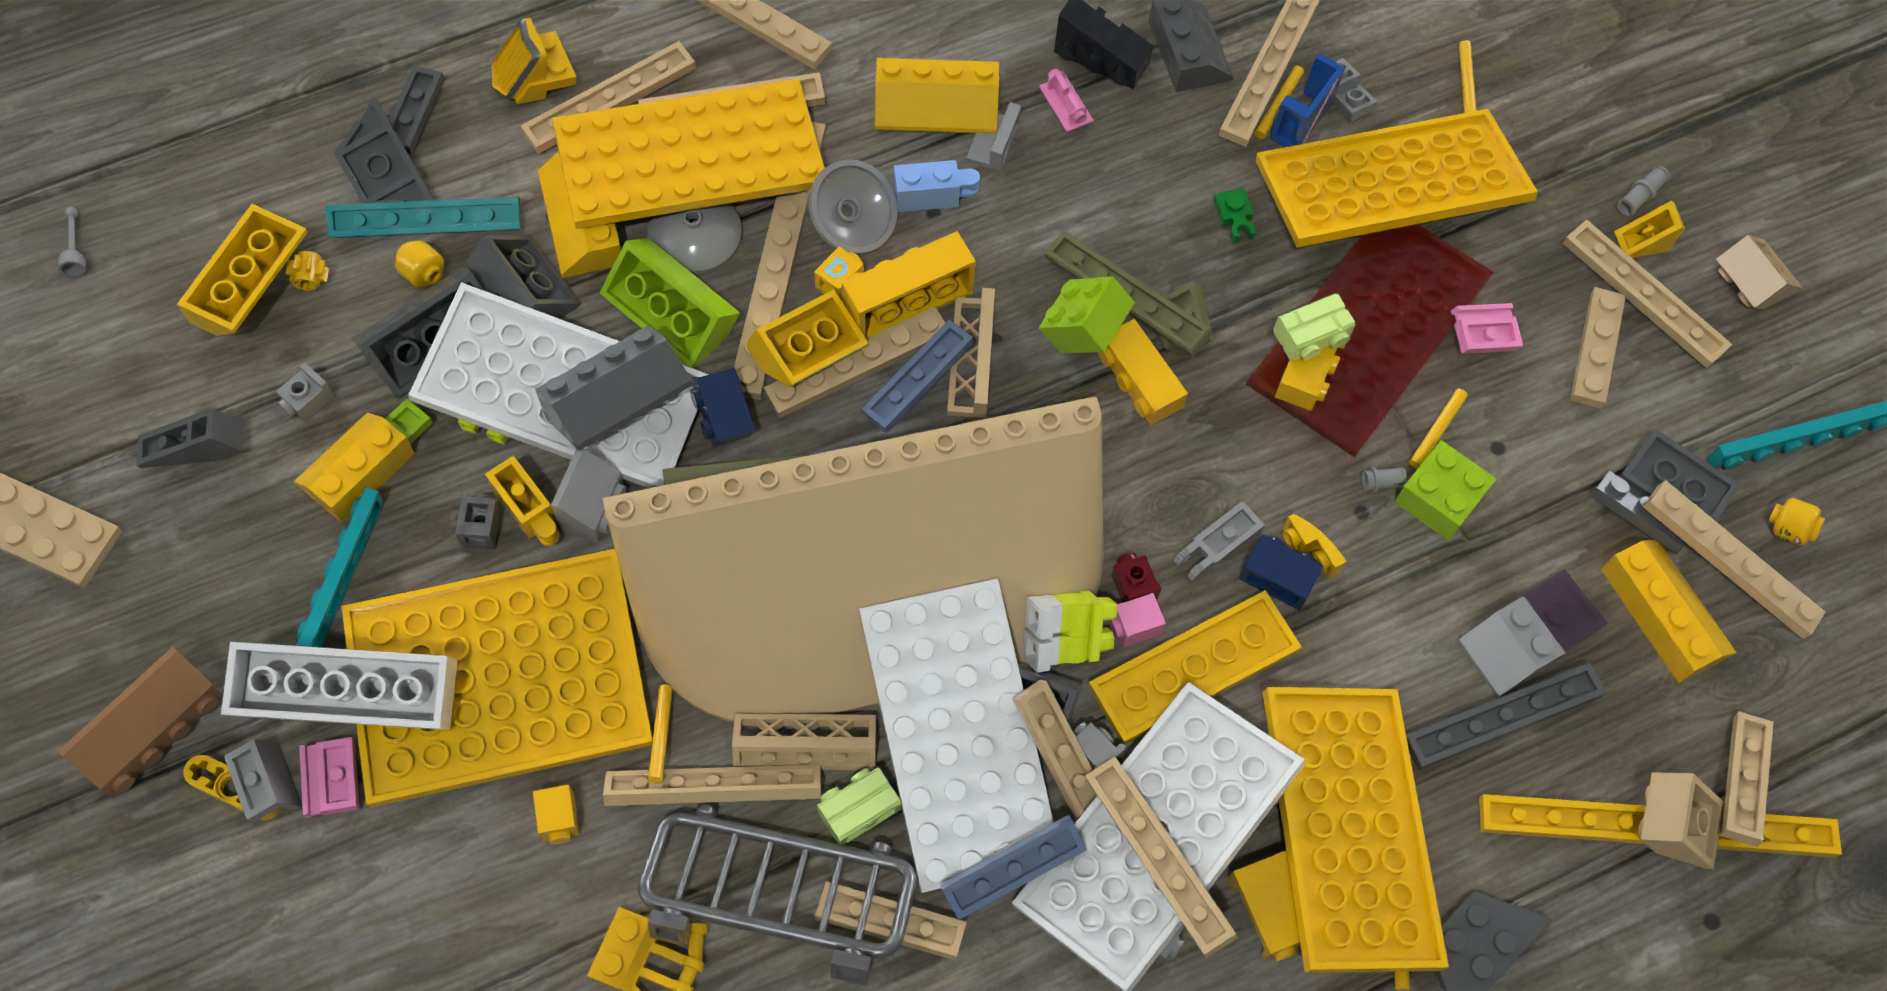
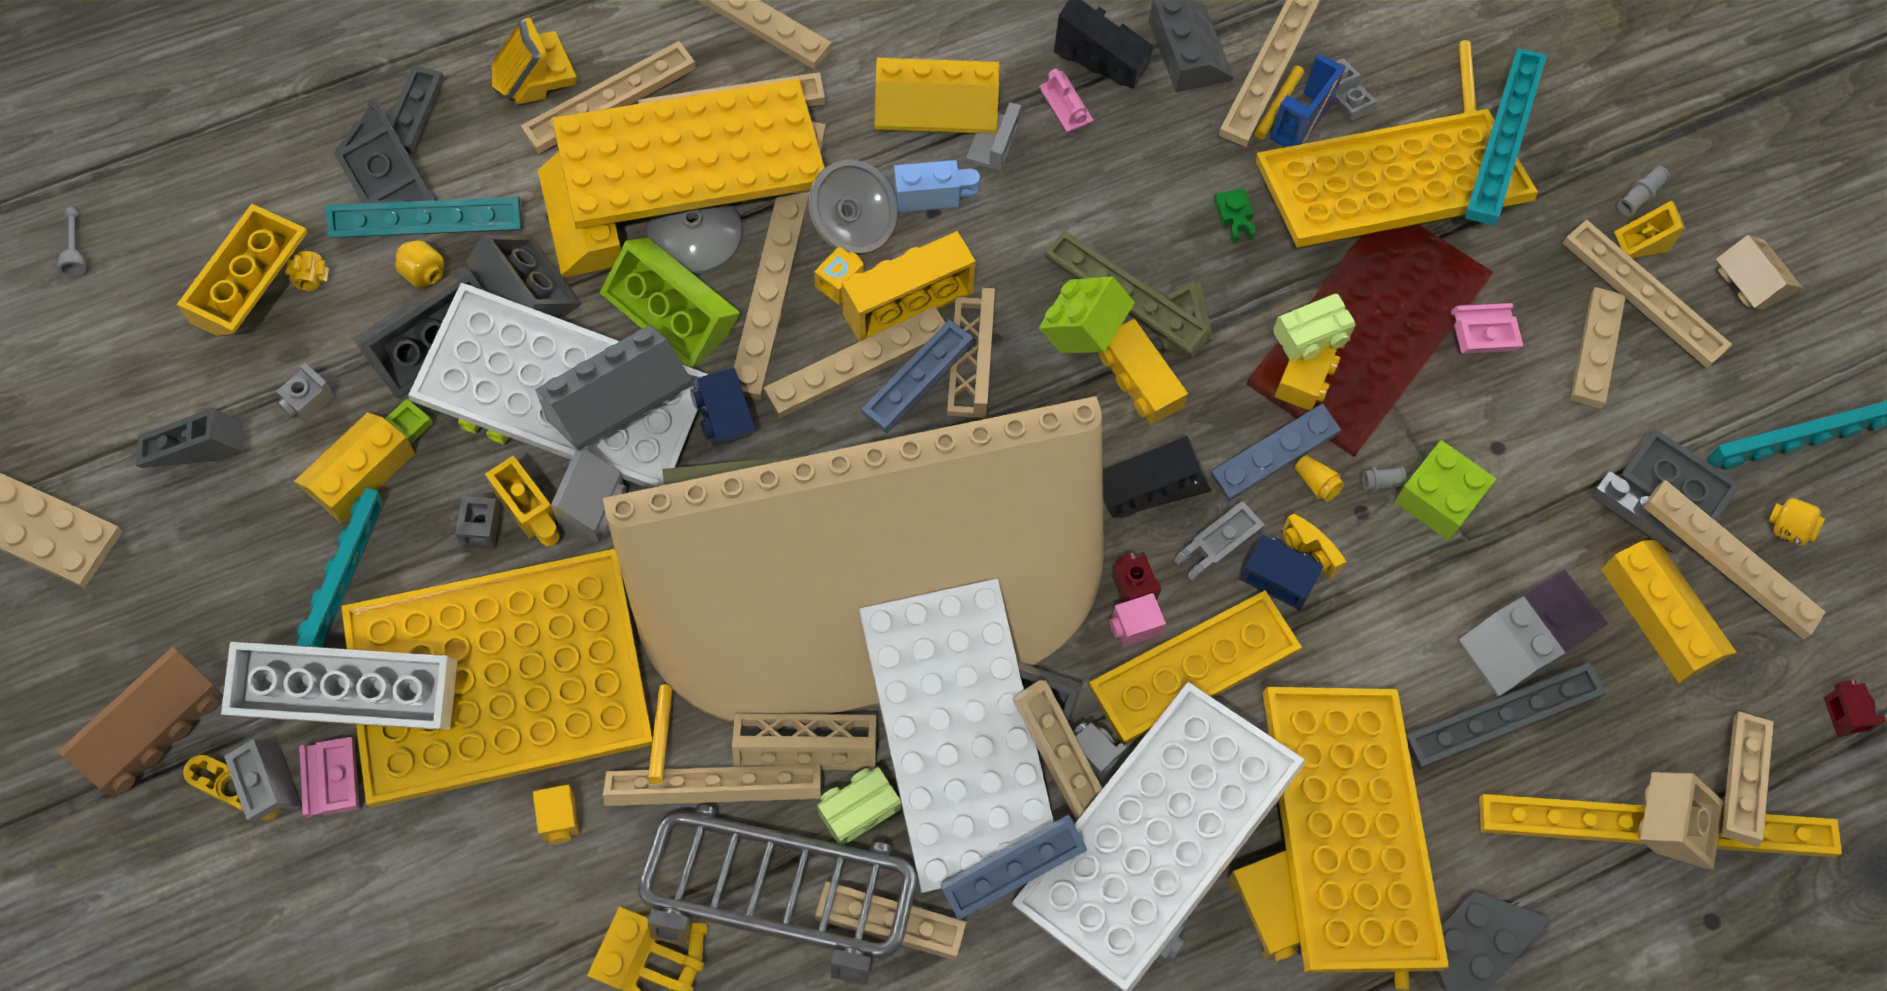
(806, 340): yellow slope -> none
(1067, 629): hips -> none
(1154, 479): none -> black wedge
(1161, 858): tan plate -> none
(1275, 452): none -> sand blue plate
(1319, 478): none -> yellow cone
(1438, 428): yellow bar -> none
(1506, 137): none -> teal plate
(1852, 709): none -> dark red brick

